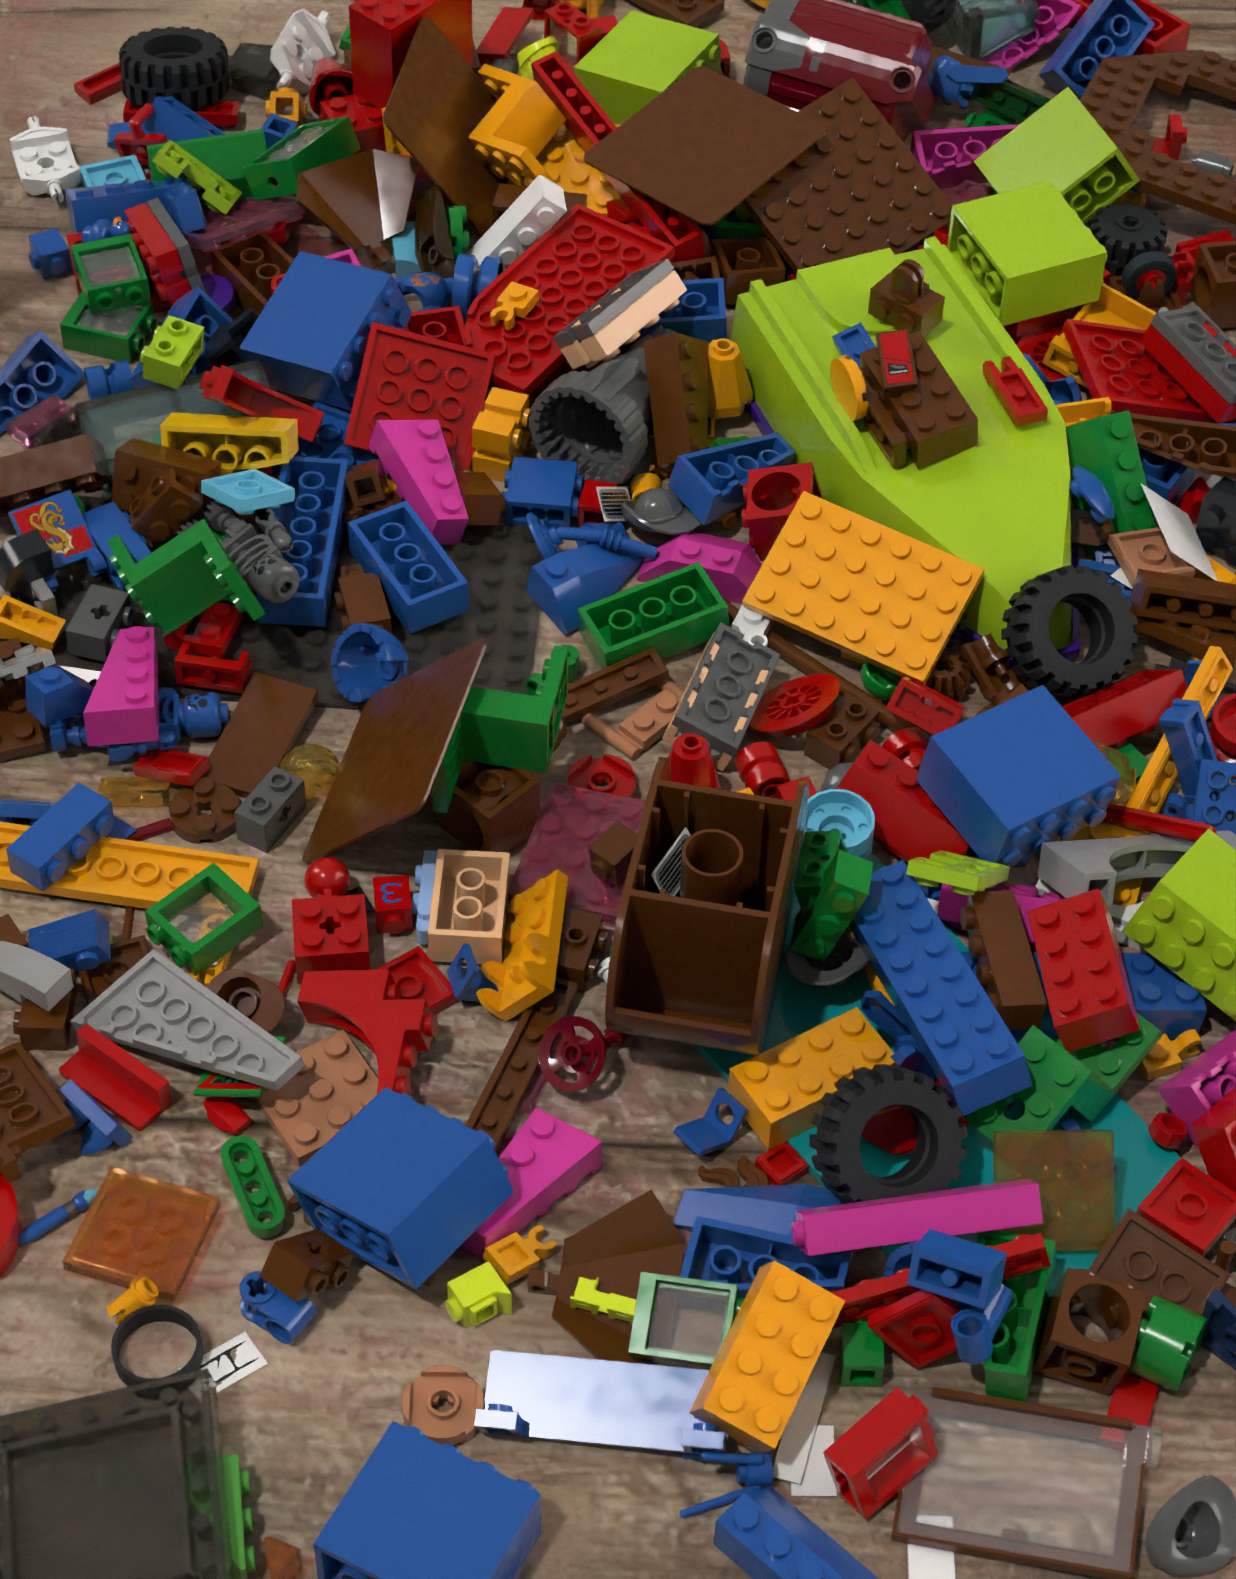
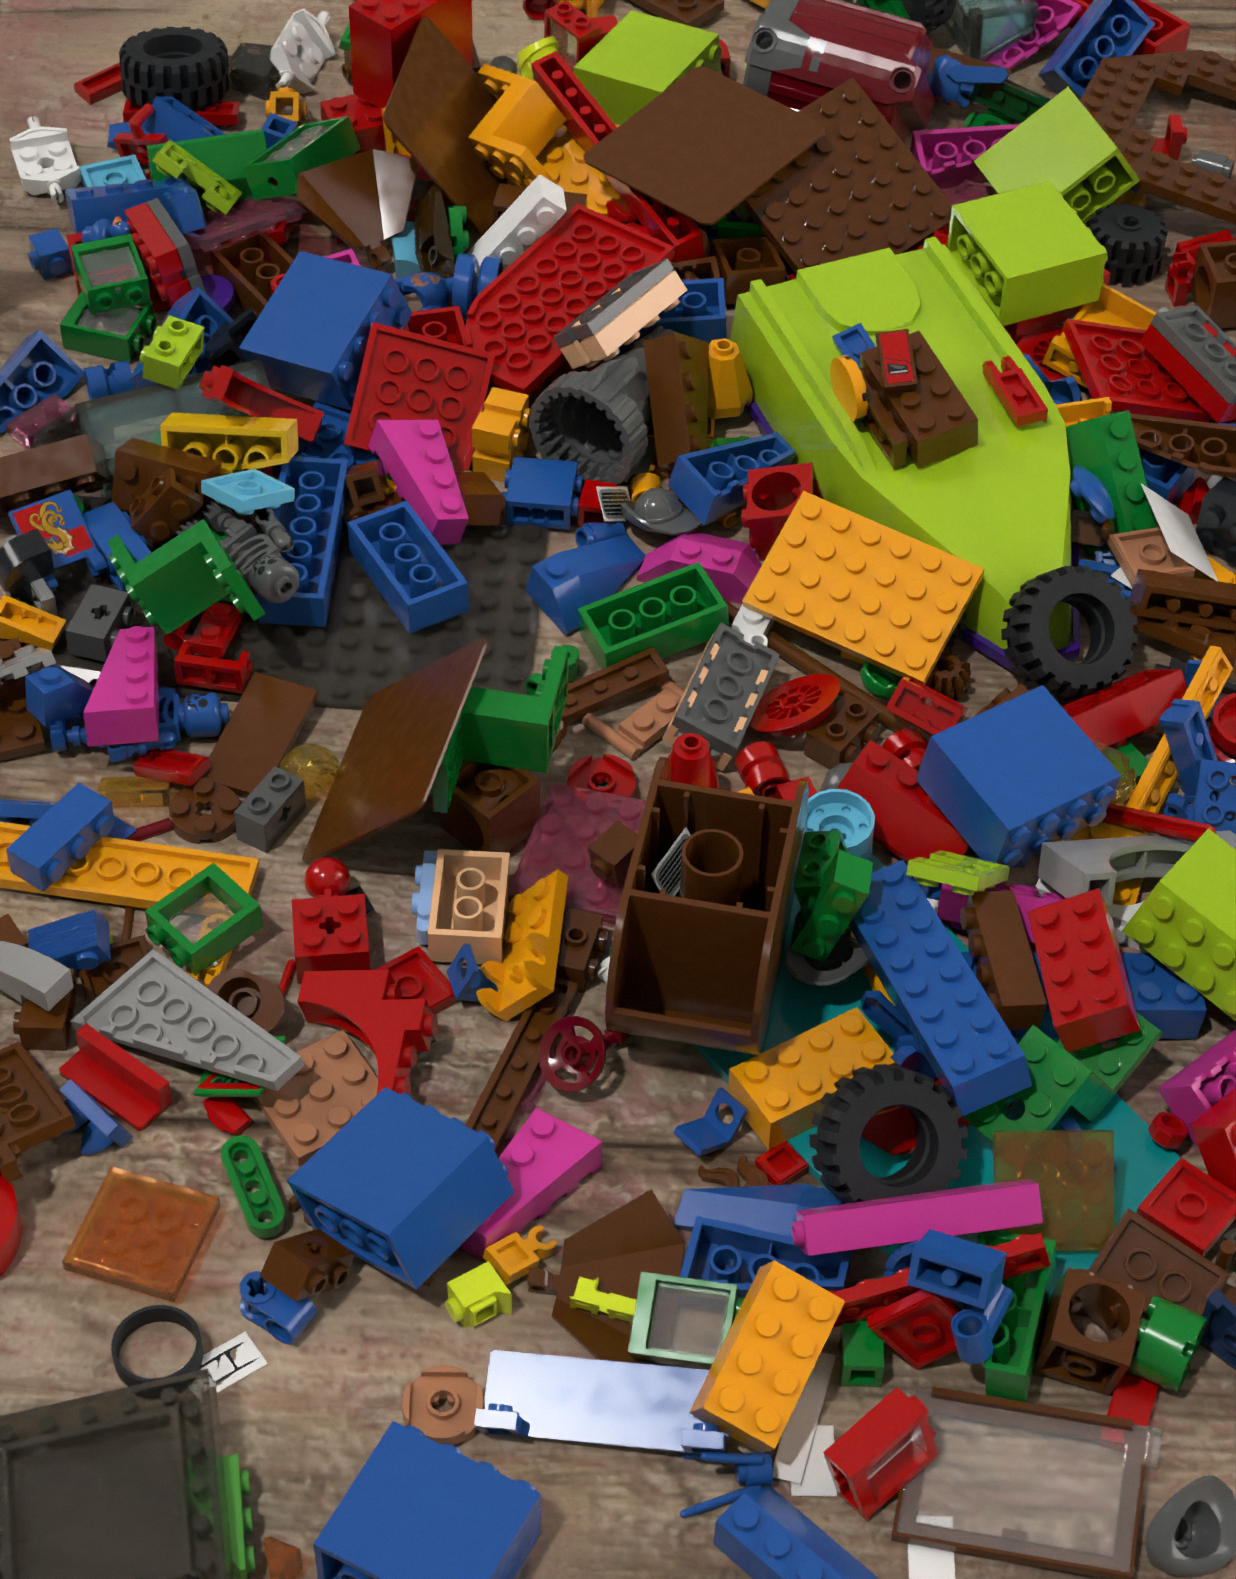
(80, 1202): blue piece -> none
(140, 1294): light orange pin -> none
(328, 81): red cone -> none
(361, 599): reddish brown hinge -> none
(367, 661): blue hair -> none
(392, 904): red brick -> none
(504, 34): red panel -> none
(513, 302): light orange plate -> none
(550, 538): blue dish -> none
(906, 300): reddish brown brick -> none
(989, 666): reddish brown hips -> none
(1149, 281): plate -> none
(1167, 1055): light orange plate -> none

